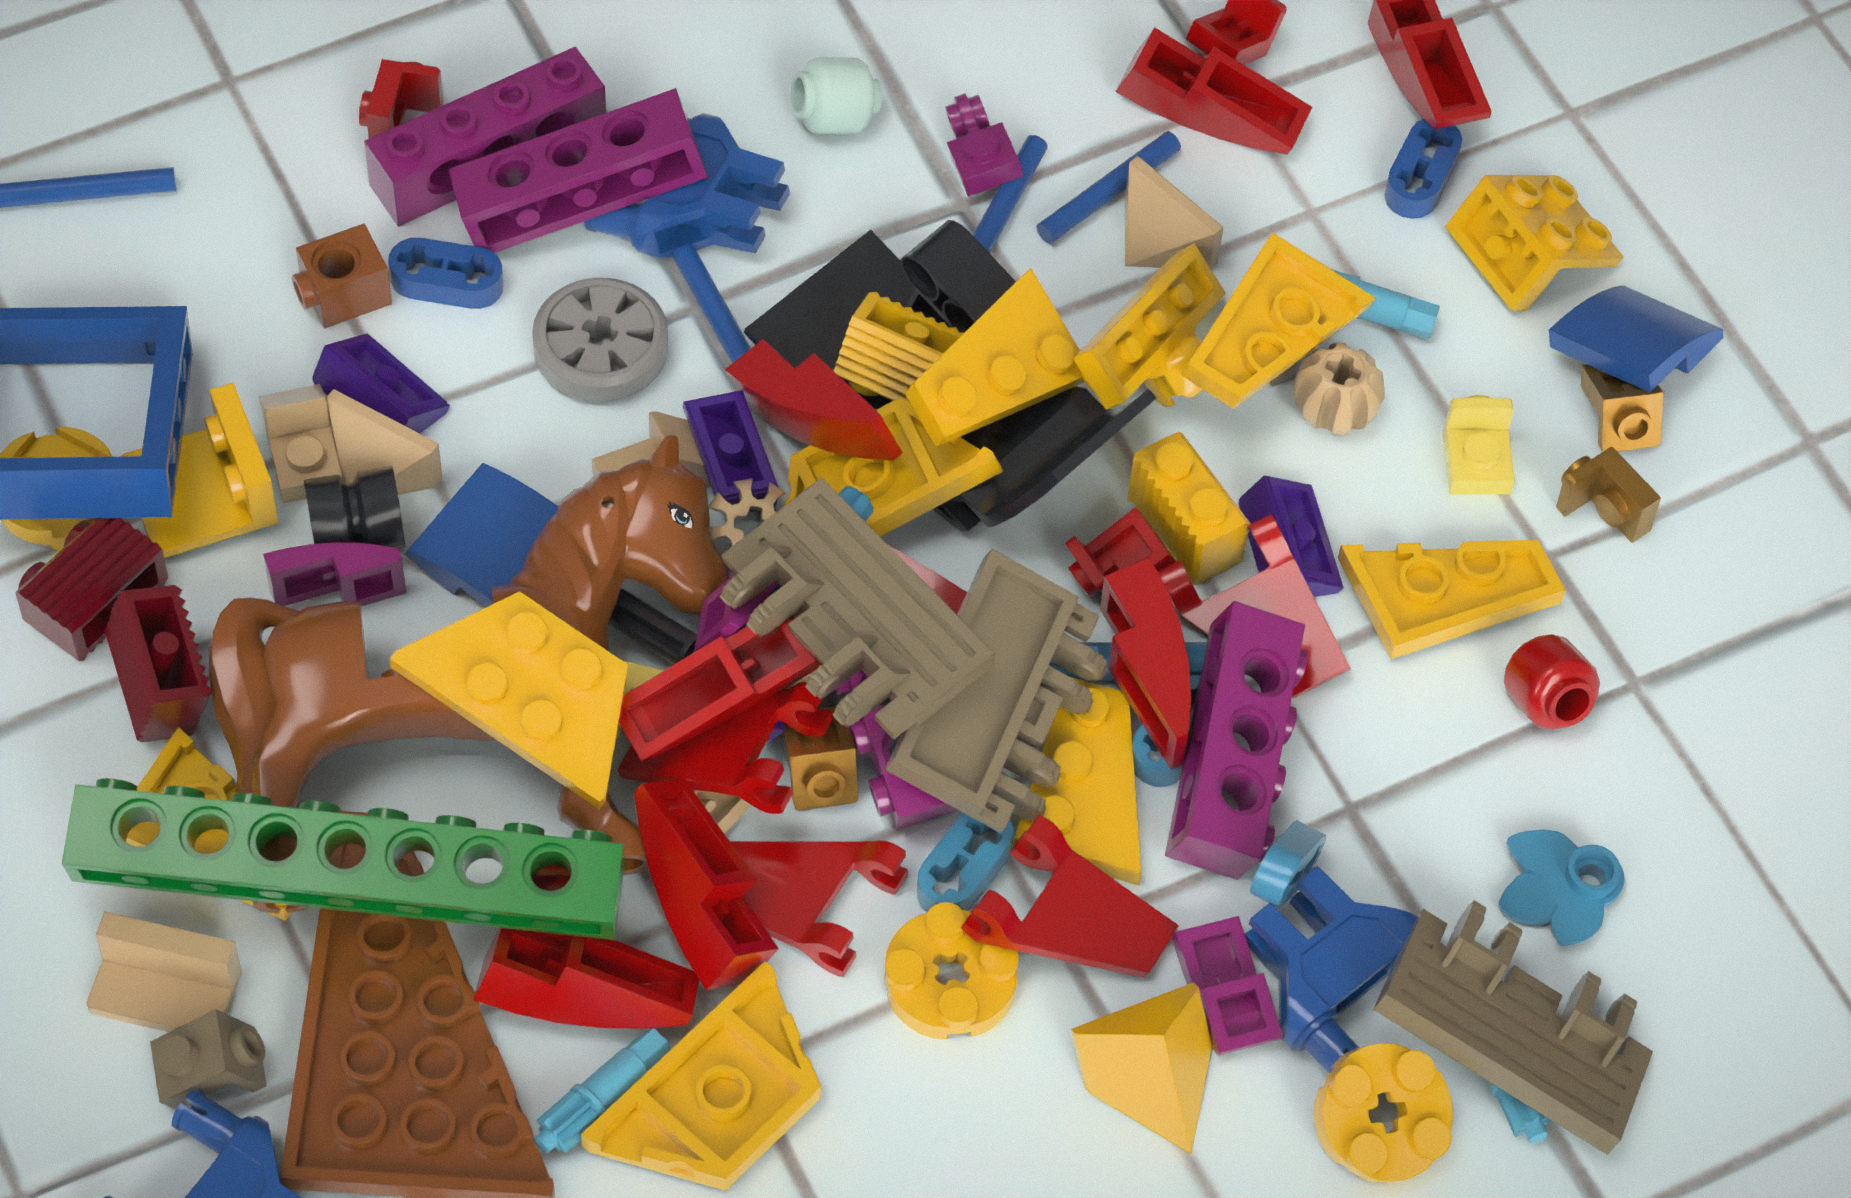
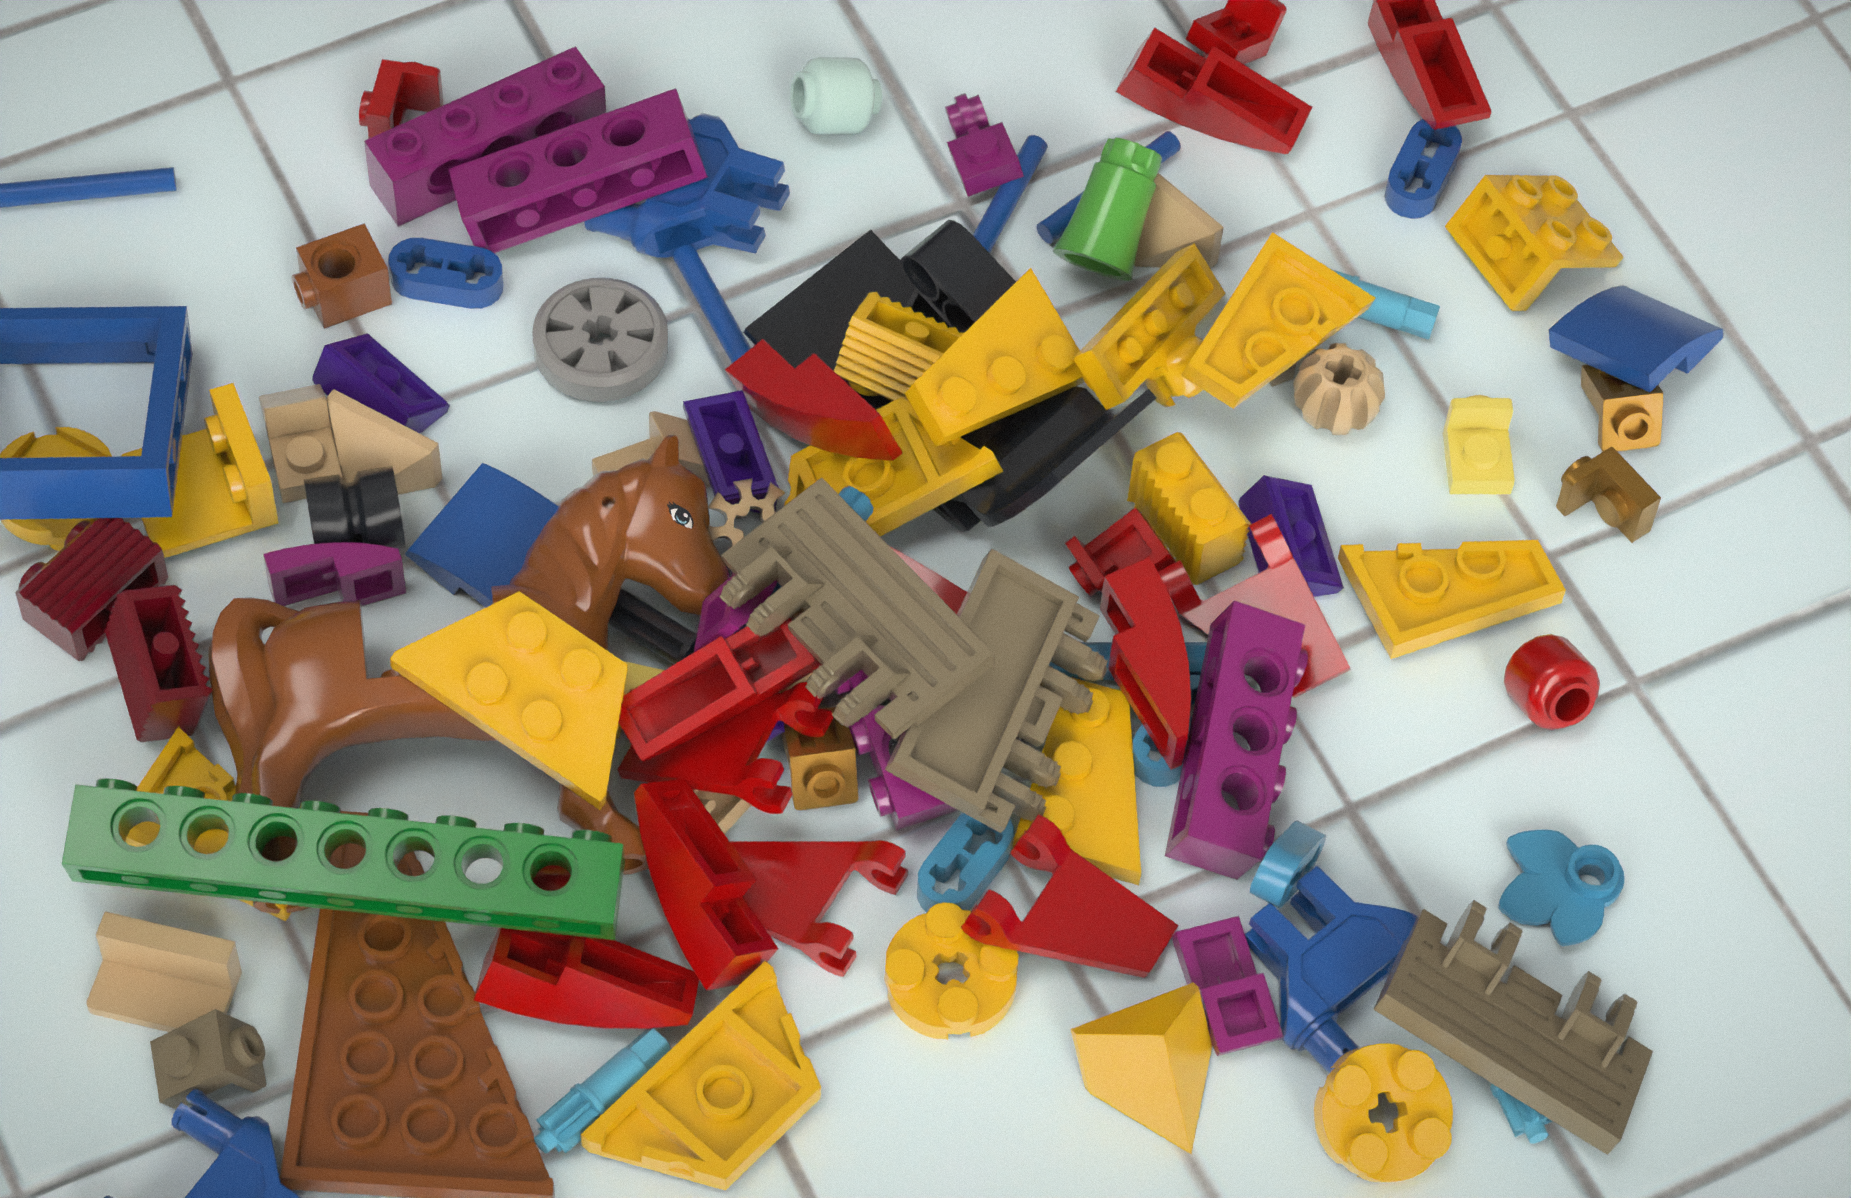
(1112, 211): none -> bright green plant

